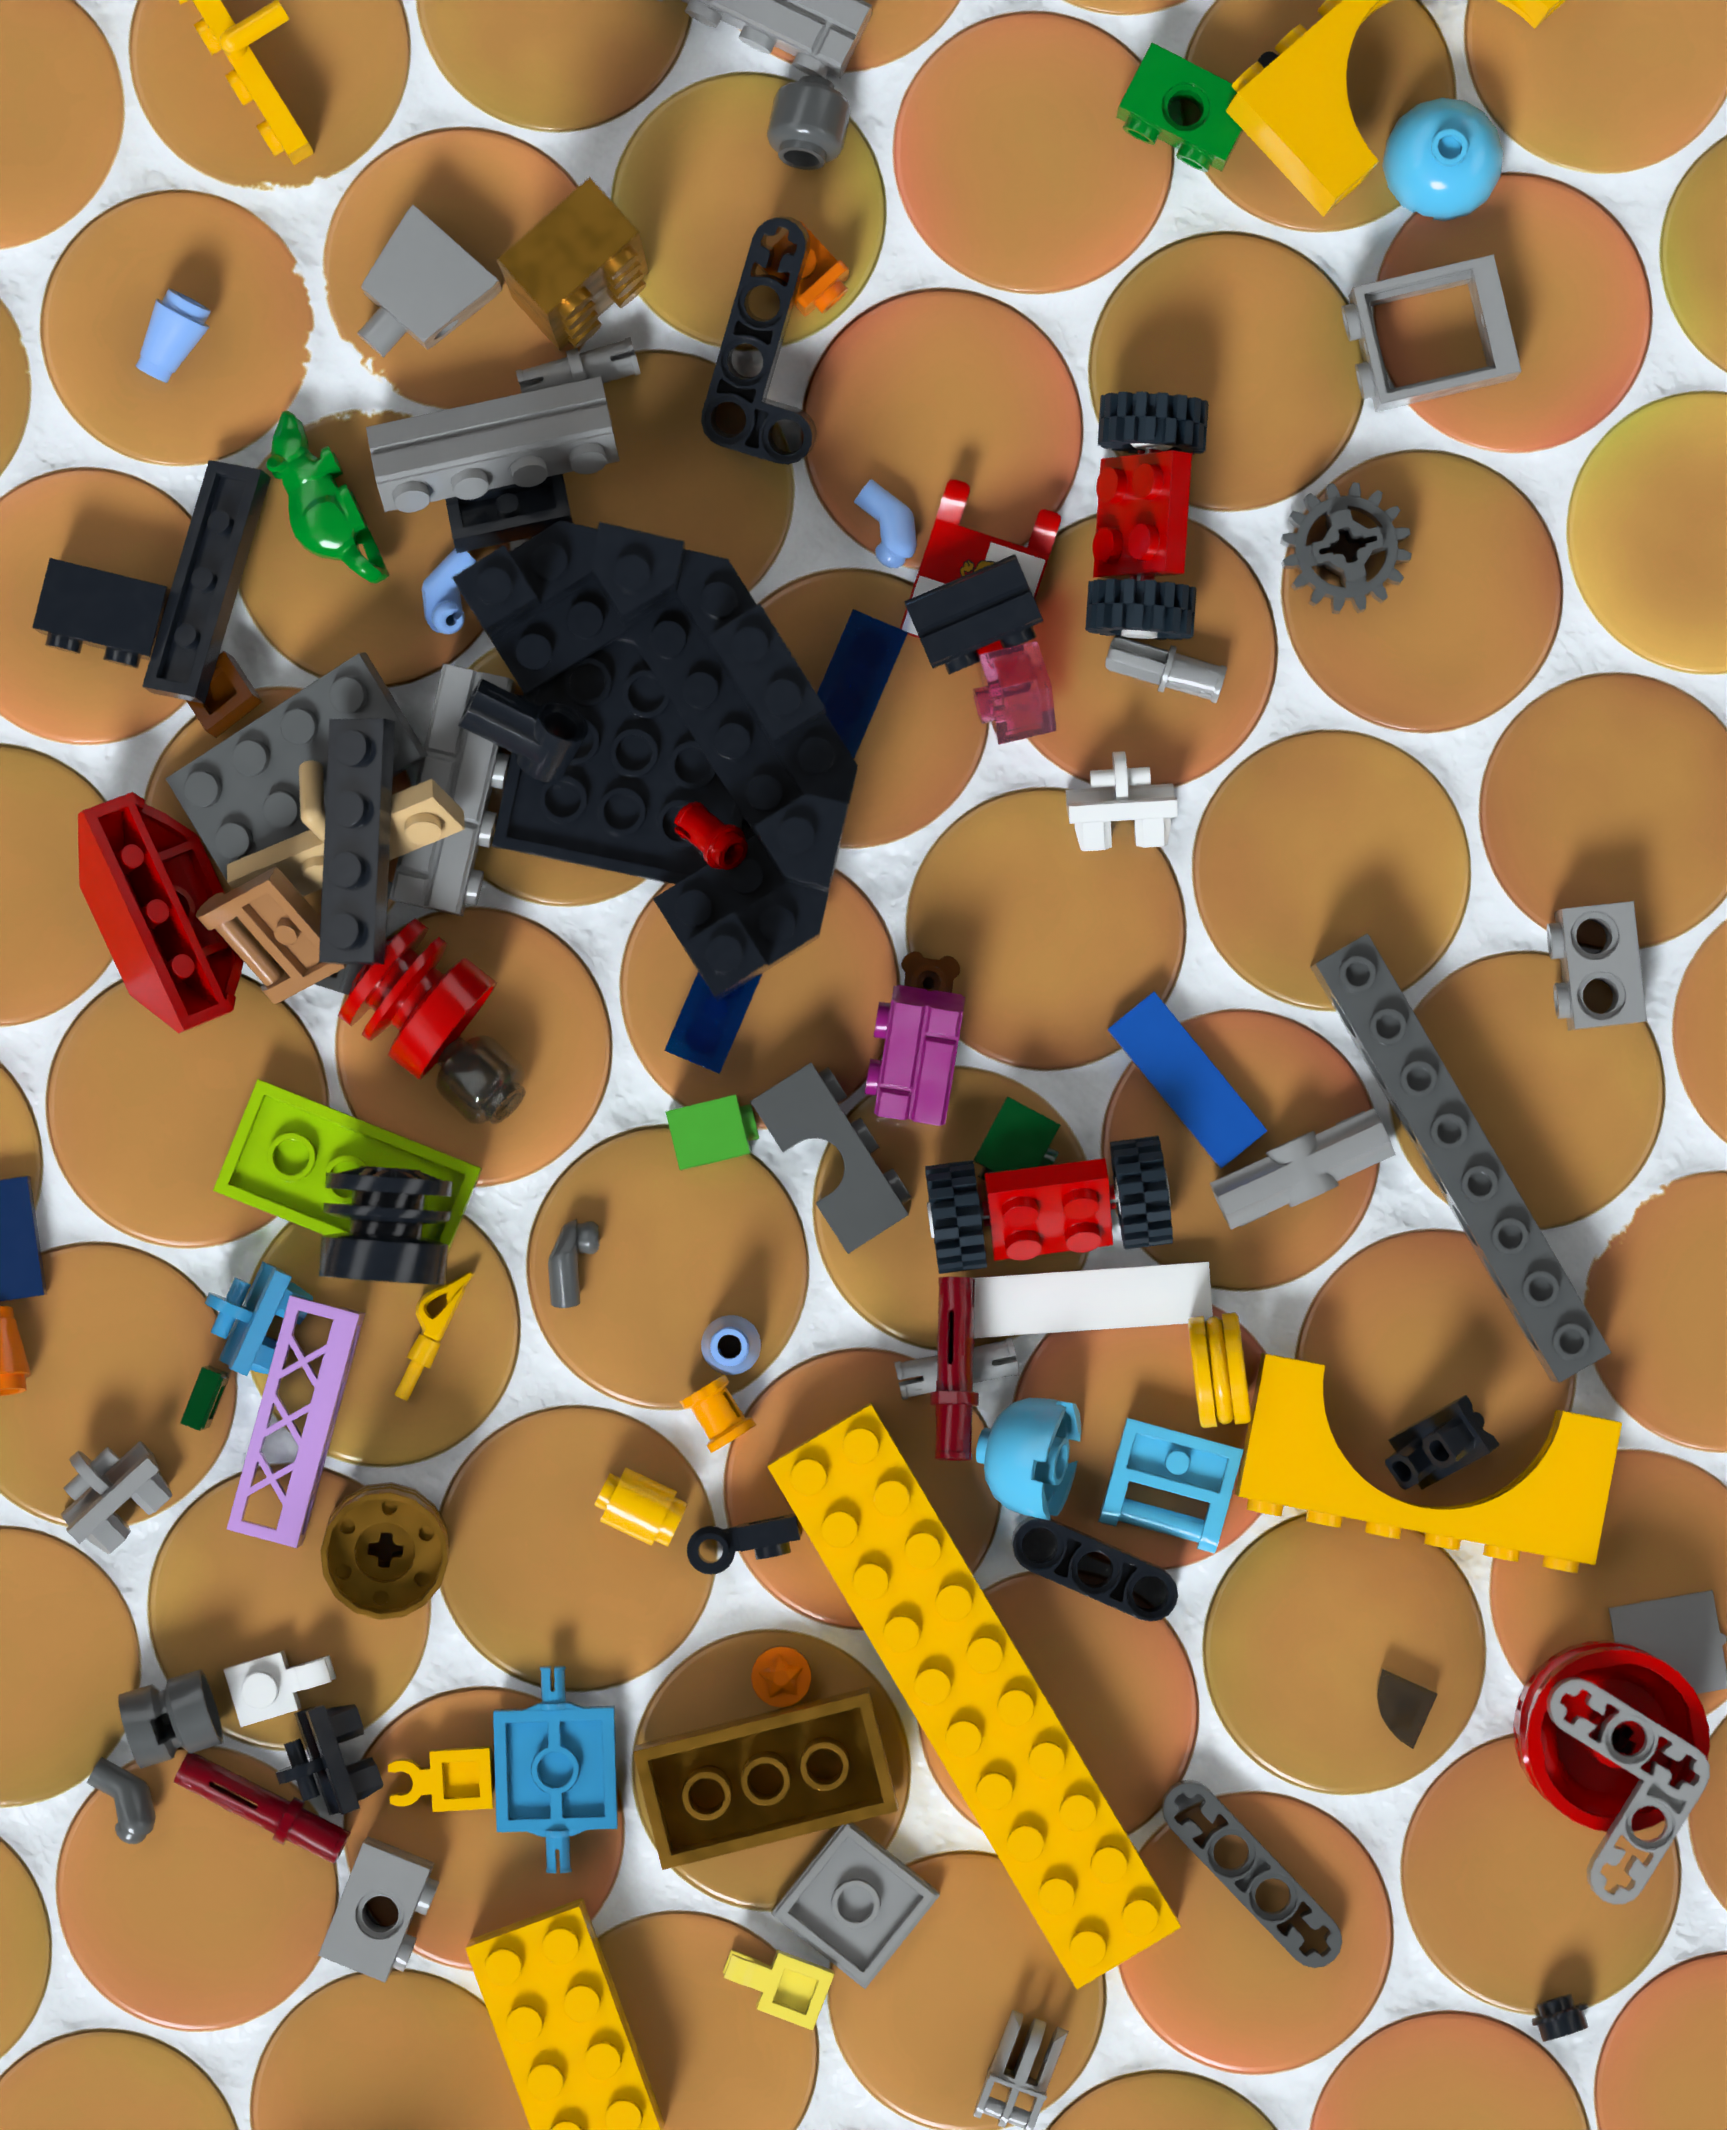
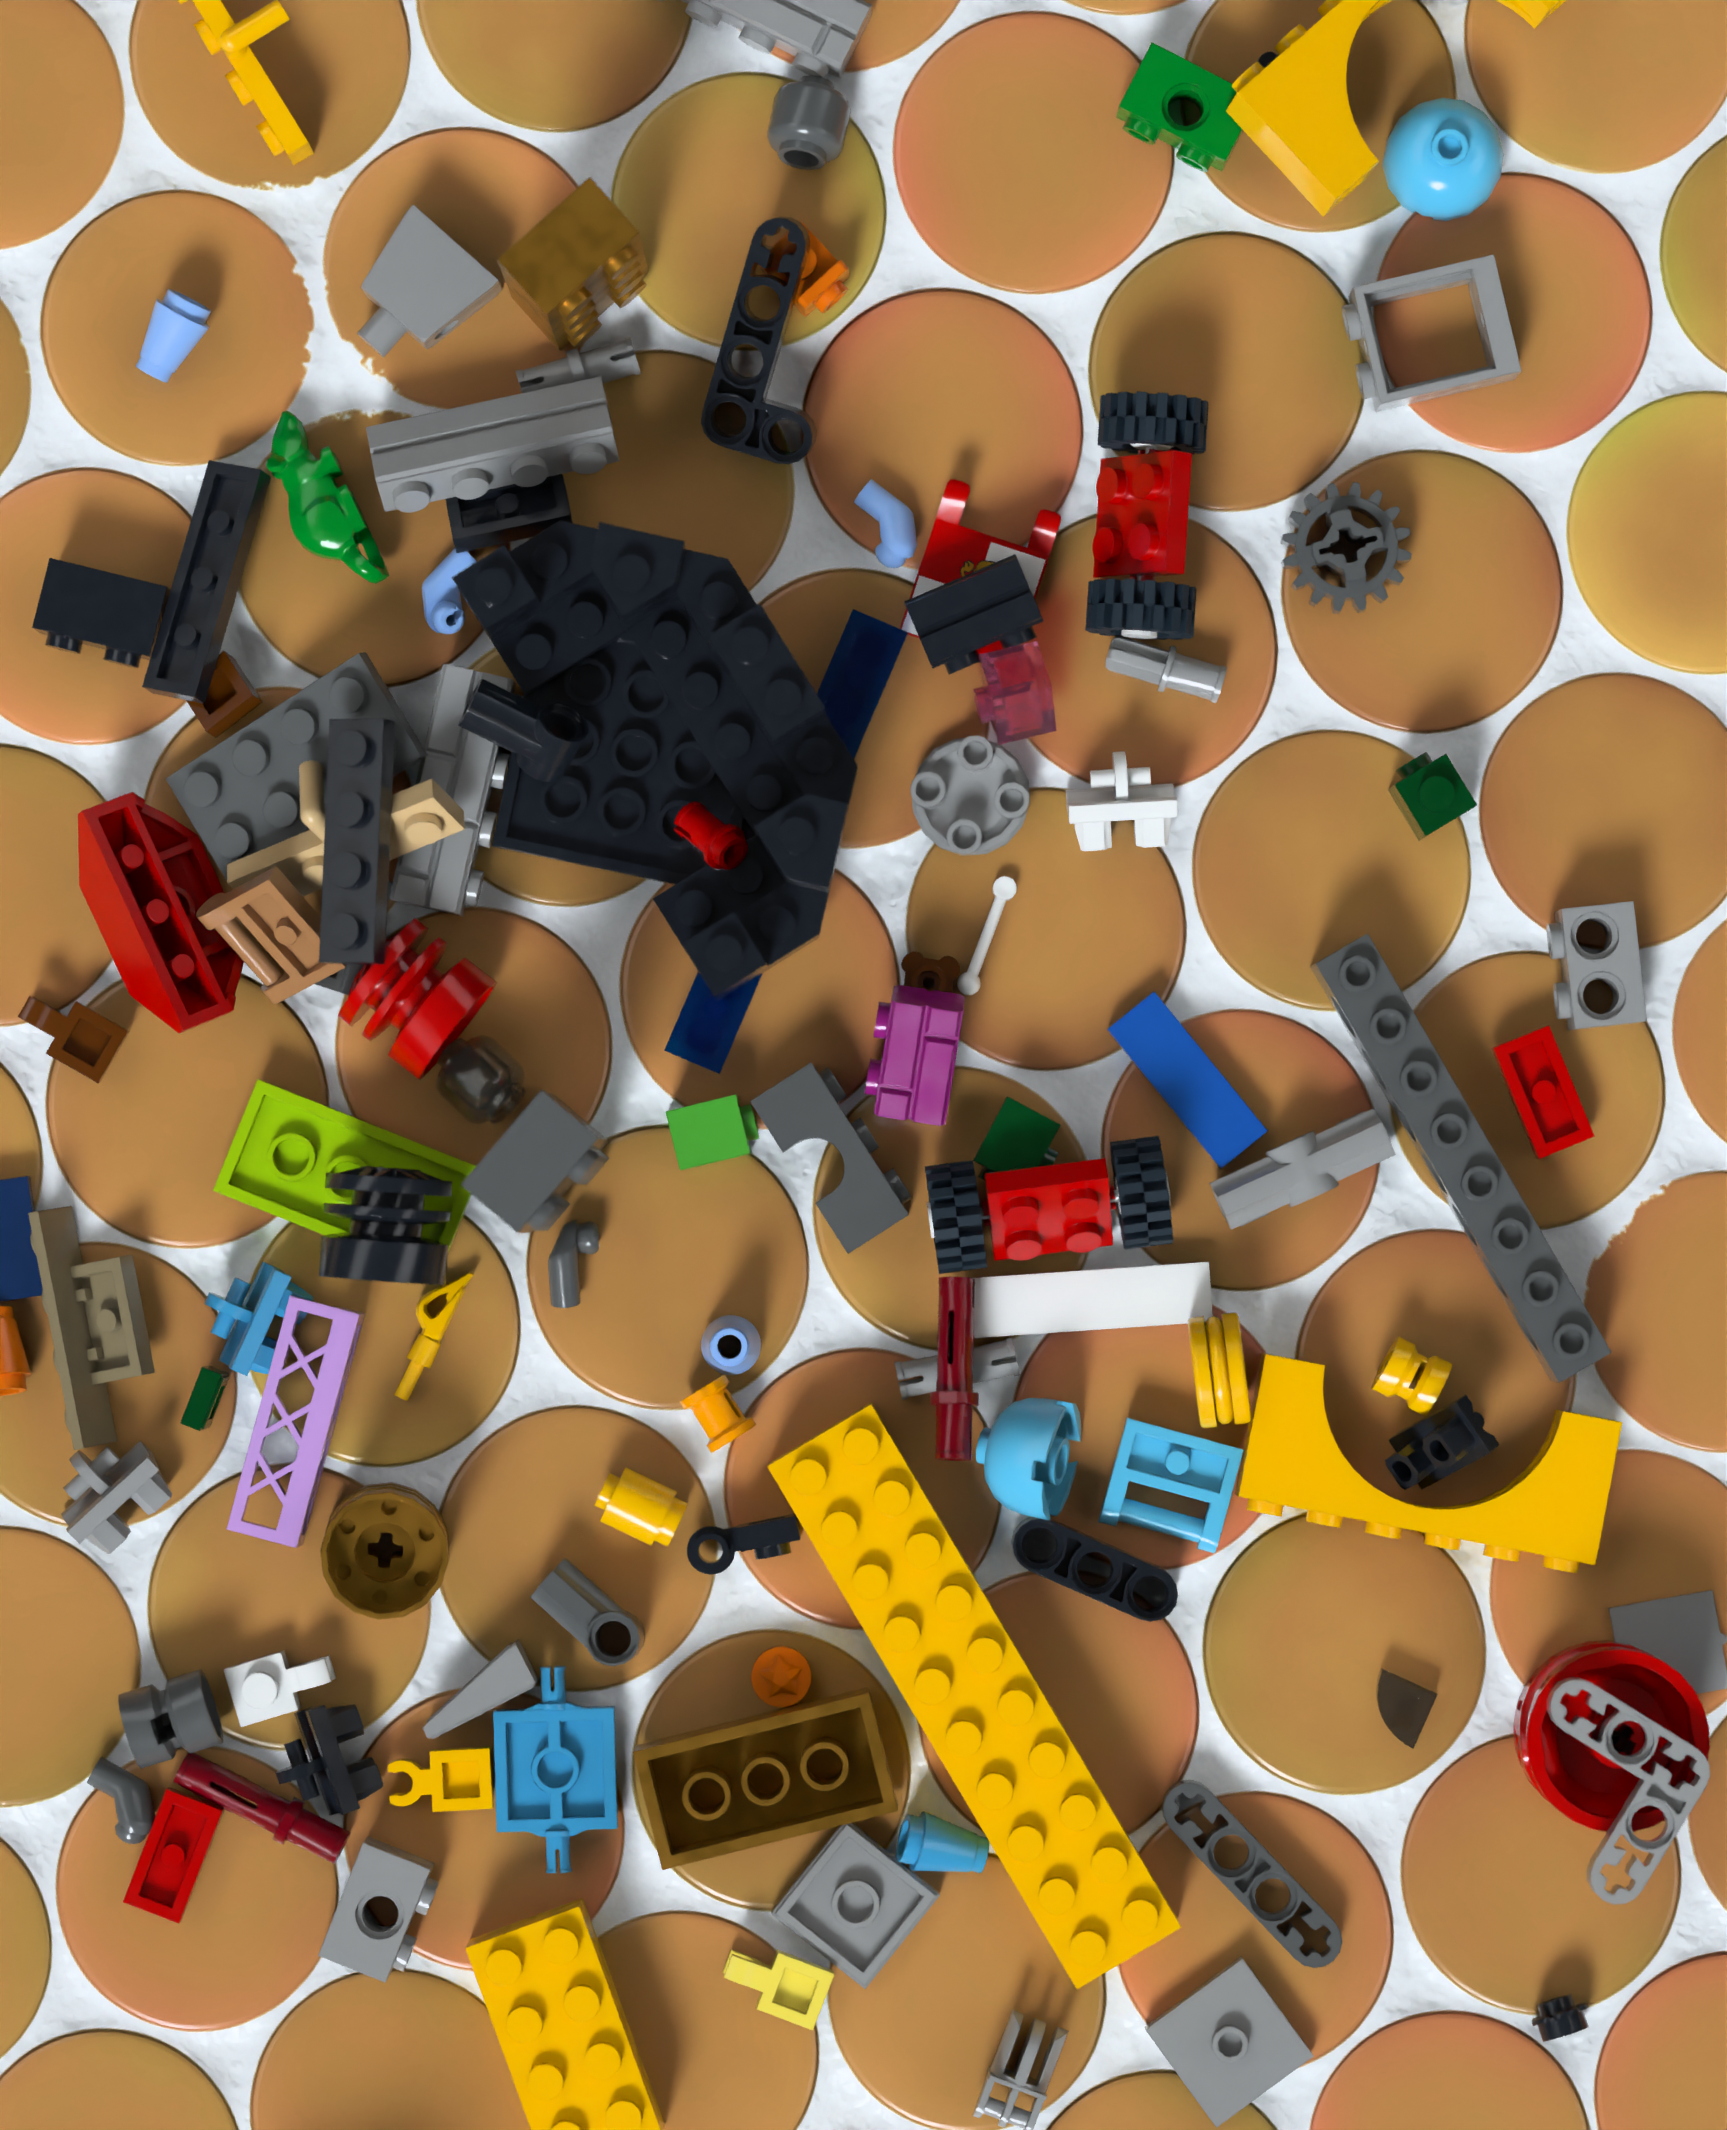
(81, 1038): none -> reddish brown plate
(92, 1321): none -> dark tan bracket
(173, 1855): none -> red plate
(496, 1683): none -> light grey slope
(537, 1165): none -> dark grey brick
(584, 1610): none -> dark grey piece
(940, 1846): none -> dark azure cone
(970, 796): none -> light grey dish
(1003, 890): none -> white hinge
(1228, 2041): none -> light grey plate
(1399, 1370): none -> yellow wheel
(1430, 794): none -> dark green brick
(1542, 1092): none -> red plate

